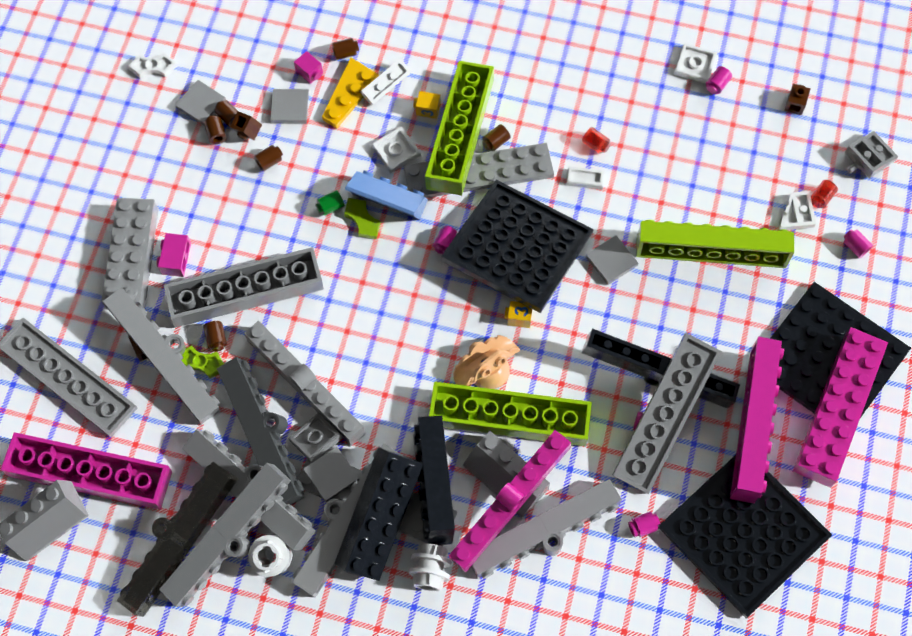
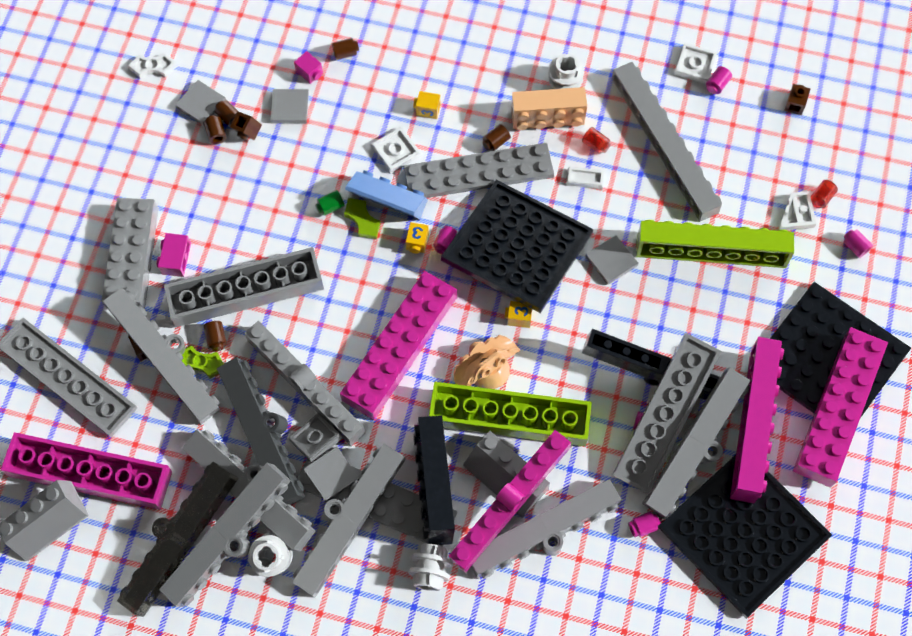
(268, 157): reddish brown brick -> none
(347, 92): yellow wing -> none
(378, 514): black brick -> none
(385, 81): white plate -> none
(398, 345): none -> dark pink brick
(417, 238): none -> yellow brick
(459, 128): lime brick -> none
(548, 108): none -> light nougat brick
(566, 72): none -> white piece
(666, 141): none -> light grey brick
(696, 442): none -> light grey hinge
(870, 155): light grey plate -> none

